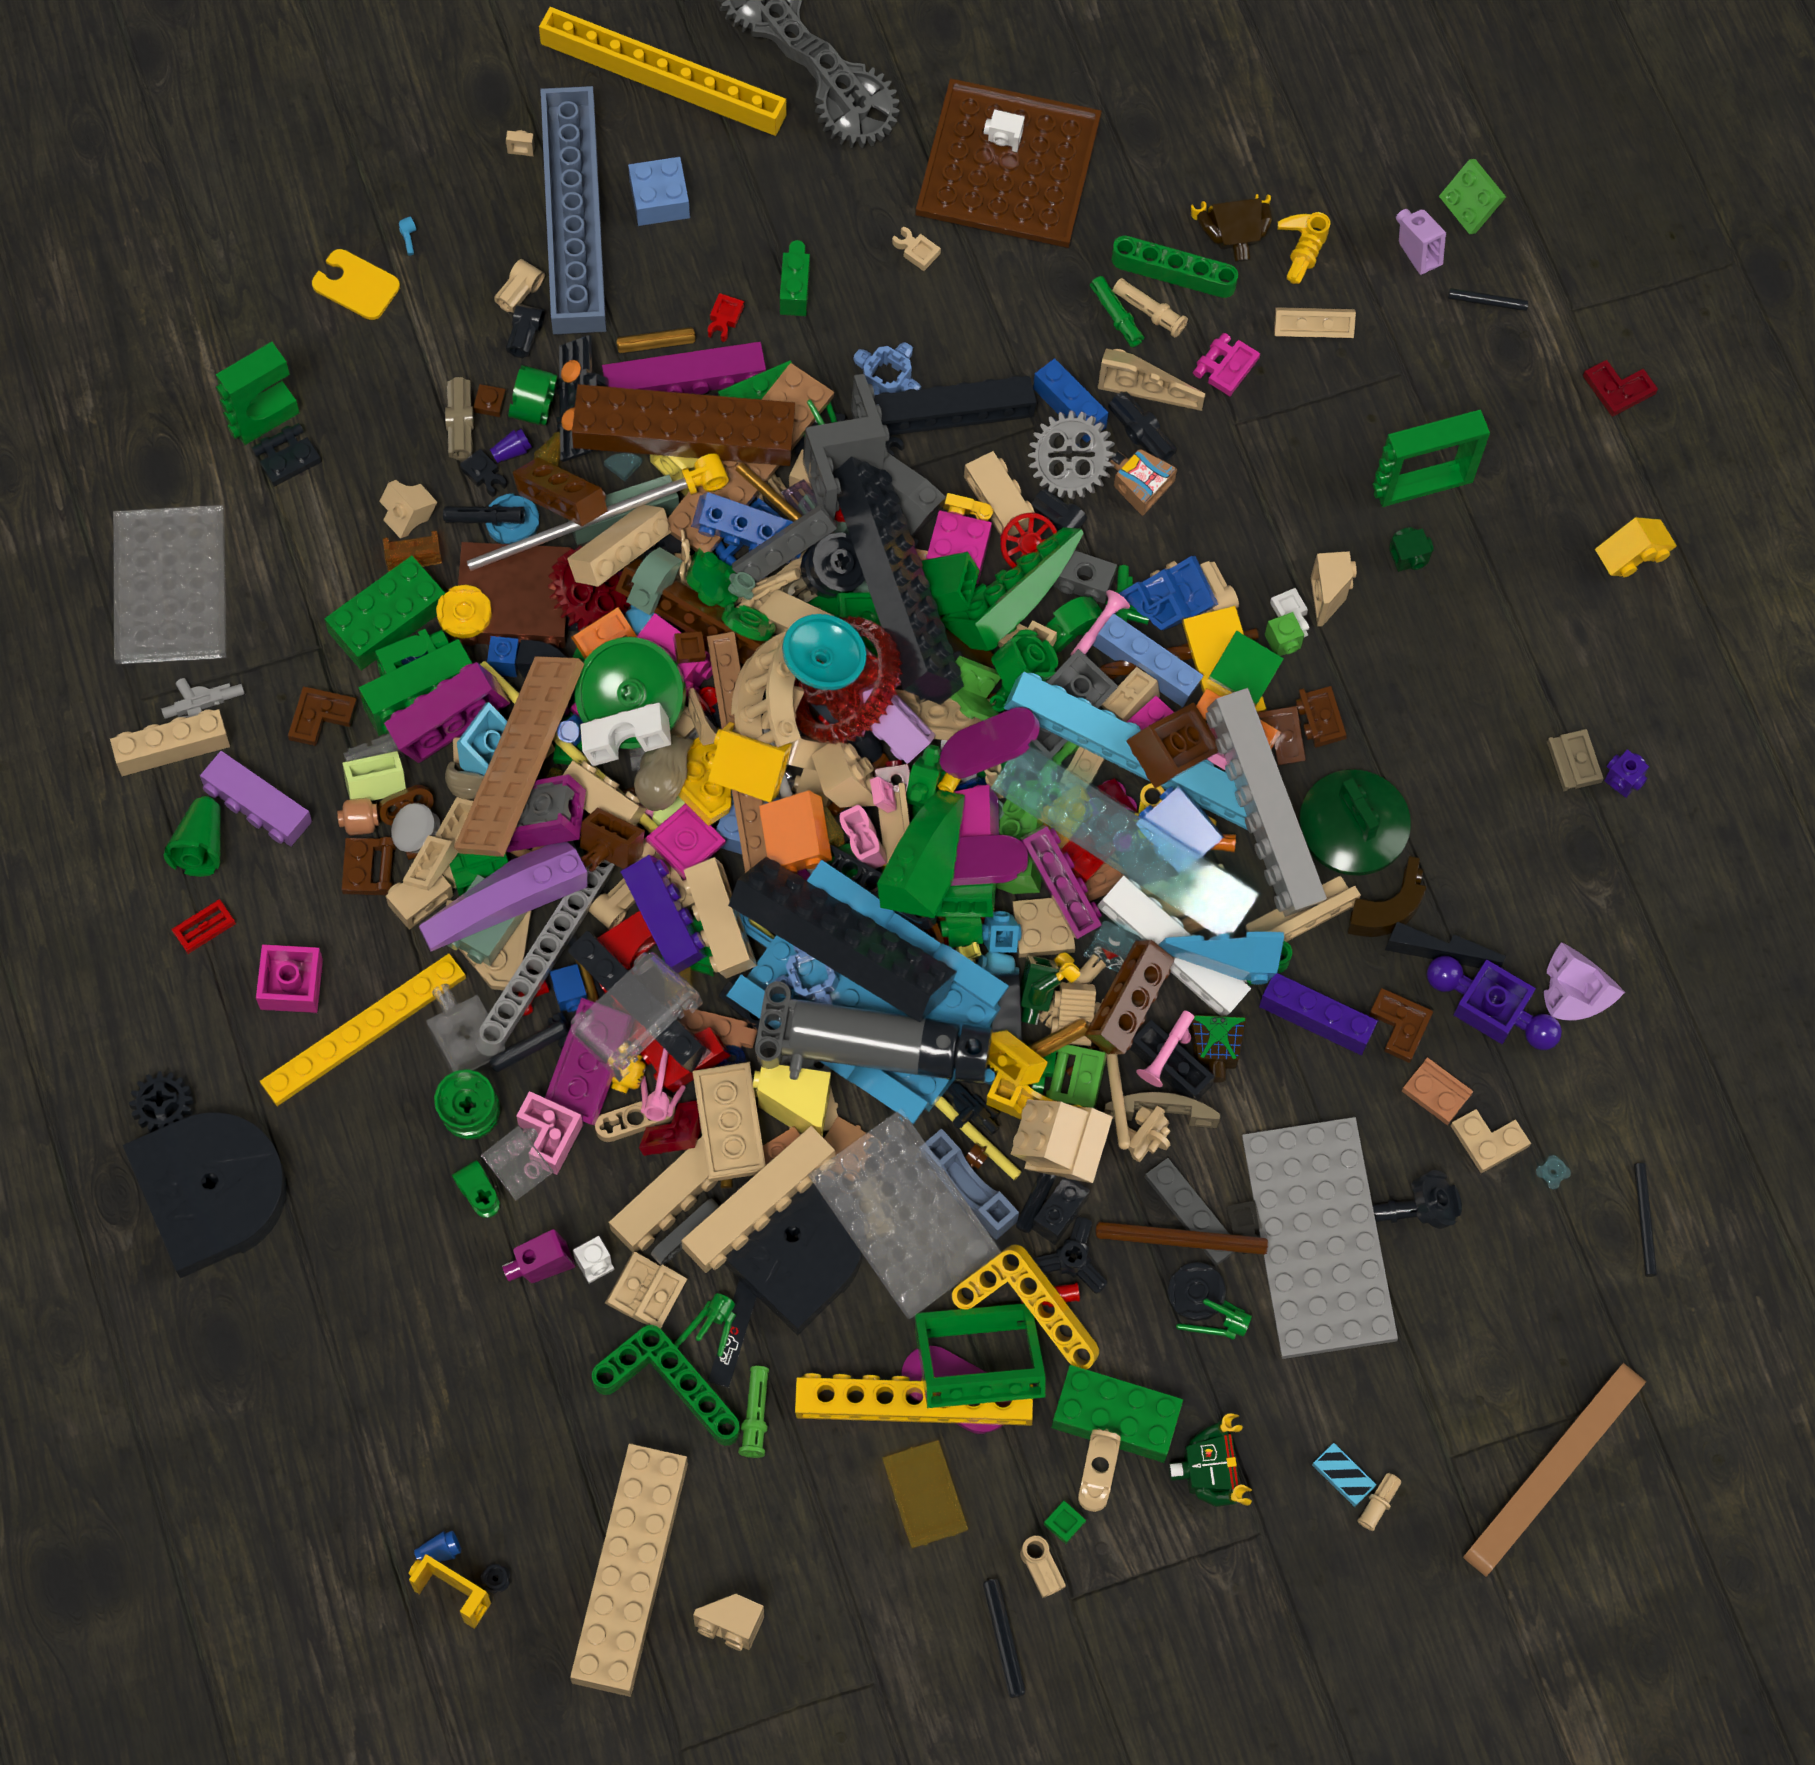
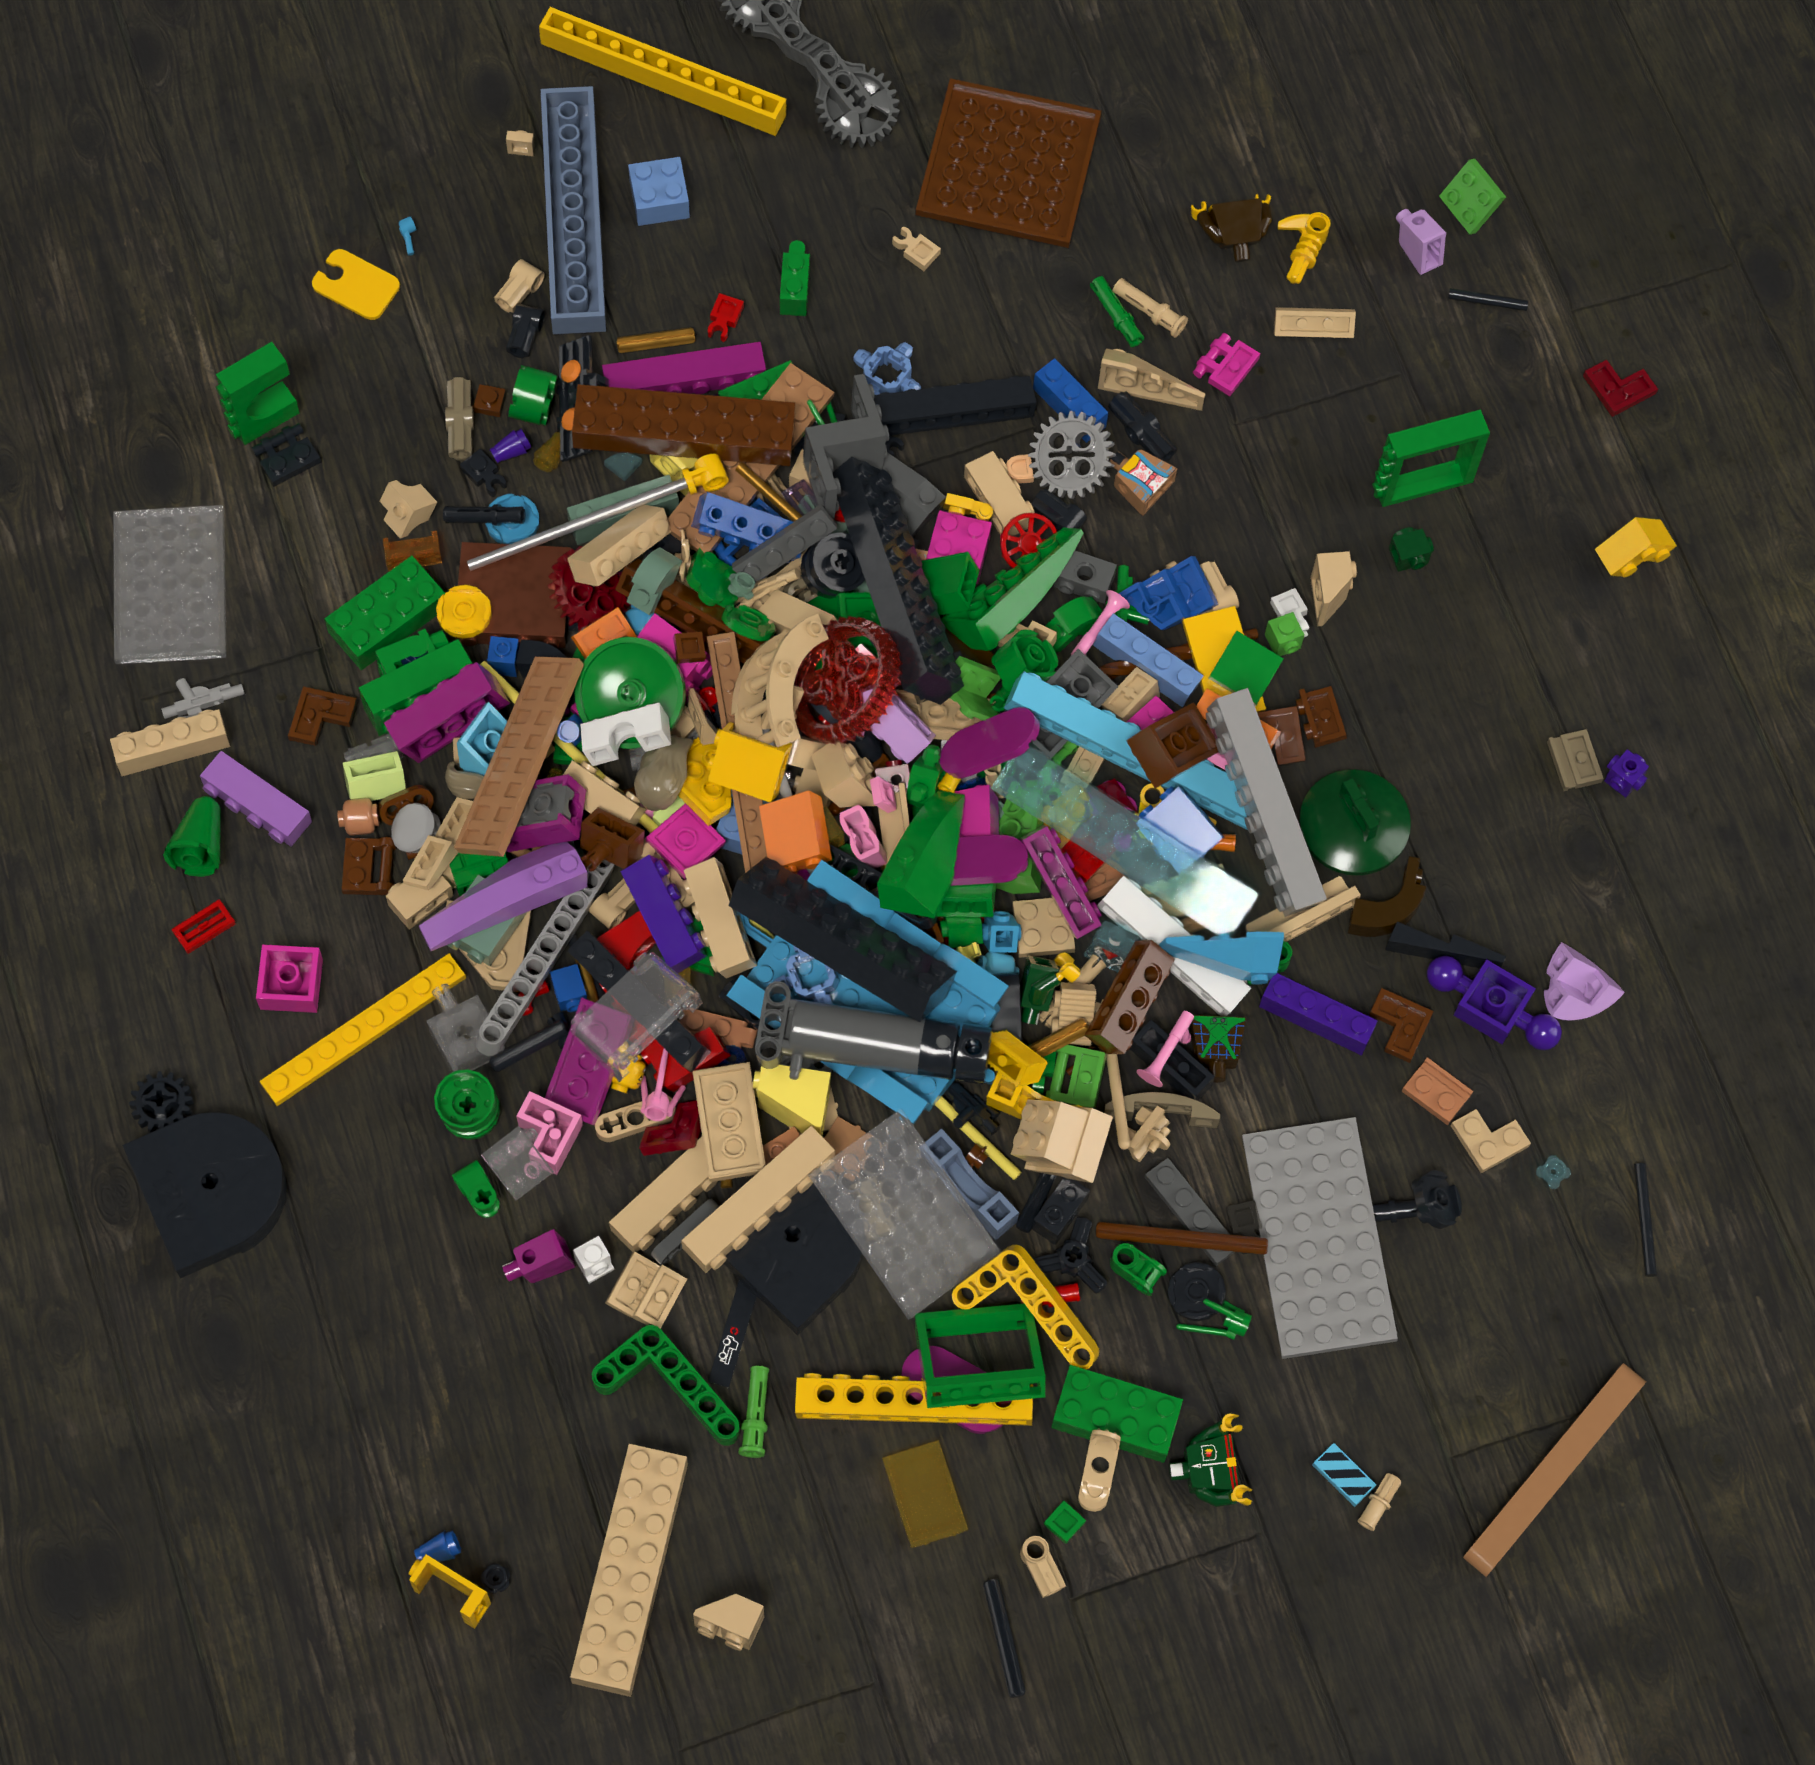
(560, 491): reddish brown brick -> none
(717, 1311): green plant -> none
(827, 640): teal dish -> none
(1005, 129): white brick -> none
(1019, 469): none -> light nougat tile
(1139, 1268): none -> green piece
(1183, 276): green beam -> none

